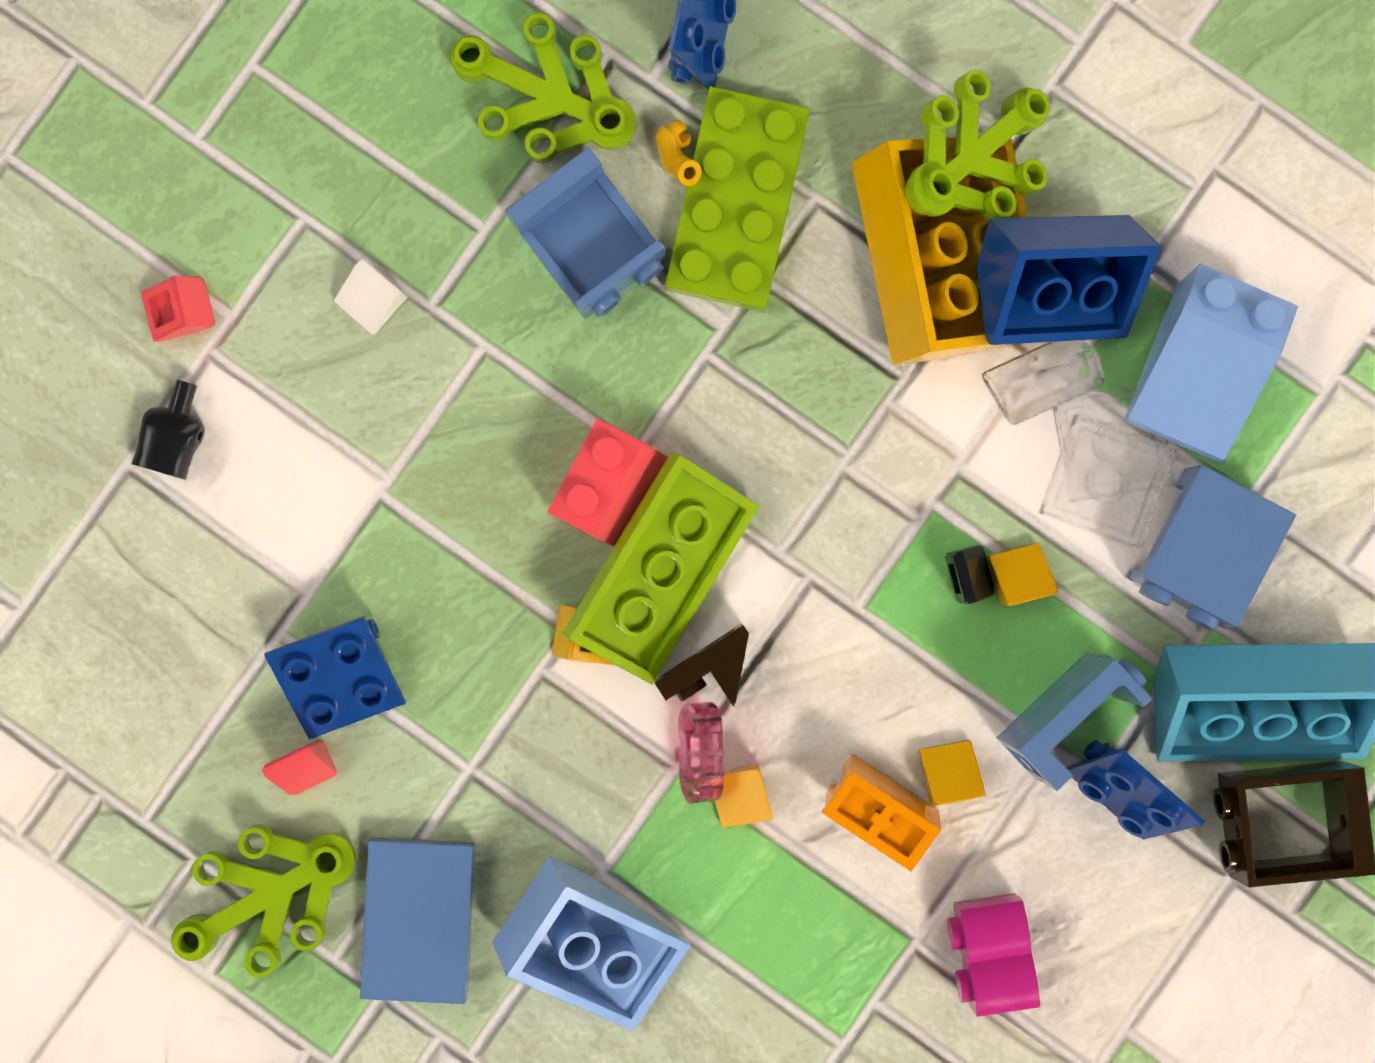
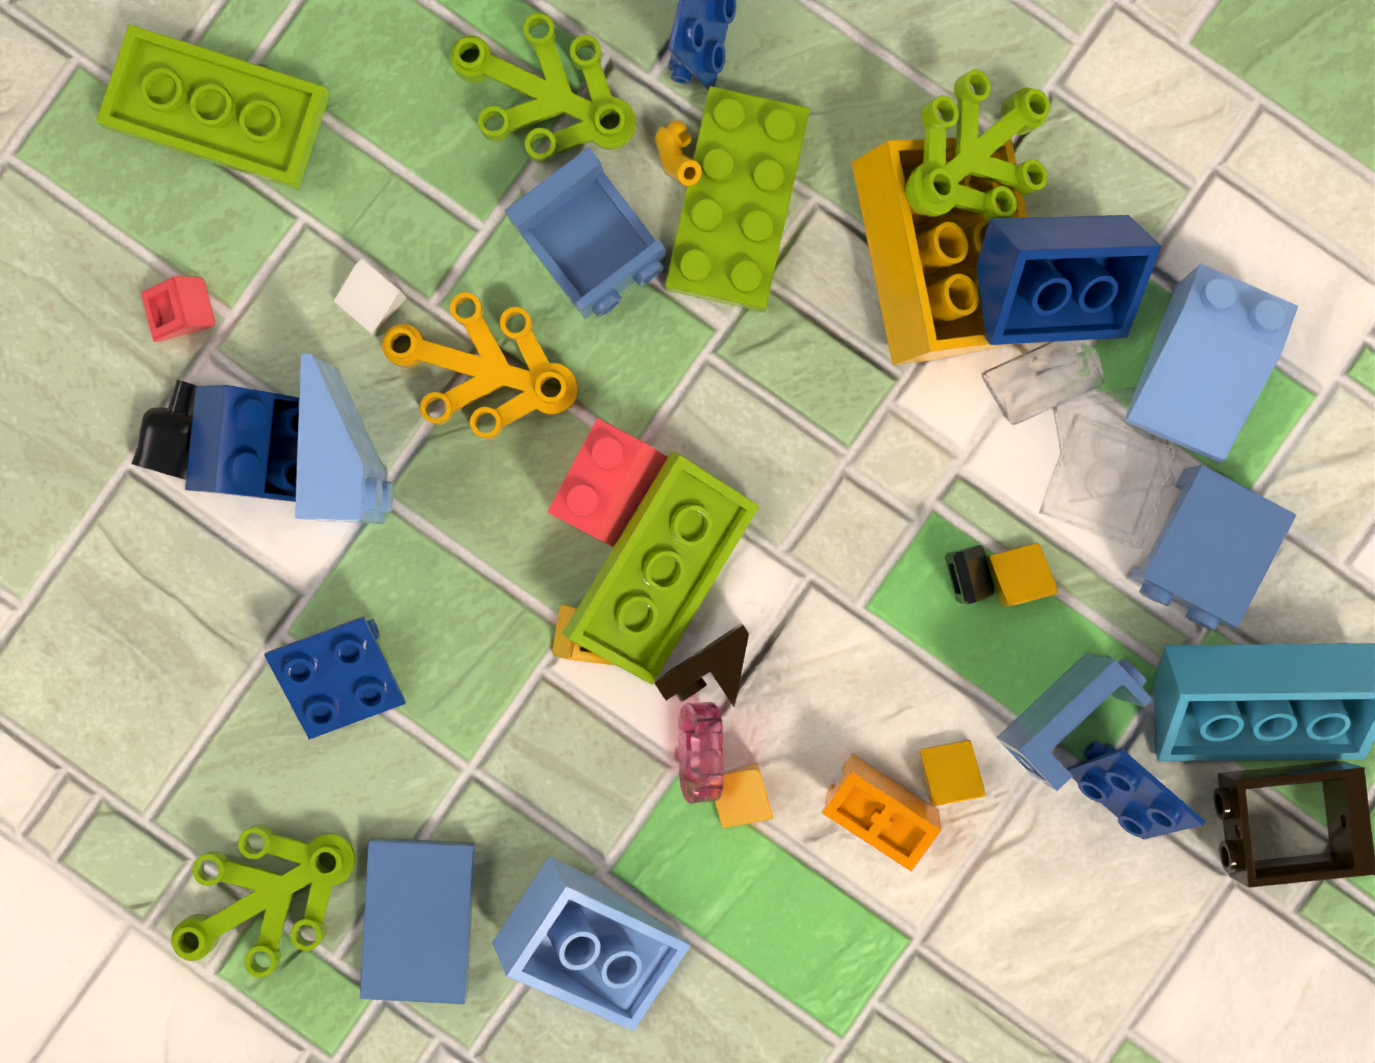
(213, 107): none -> lime plate
(243, 443): none -> blue slope
(301, 768): coral slope -> none
(336, 460): none -> light blue slope
(488, 371): none -> yellow plant
(995, 955): dark pink brick -> none

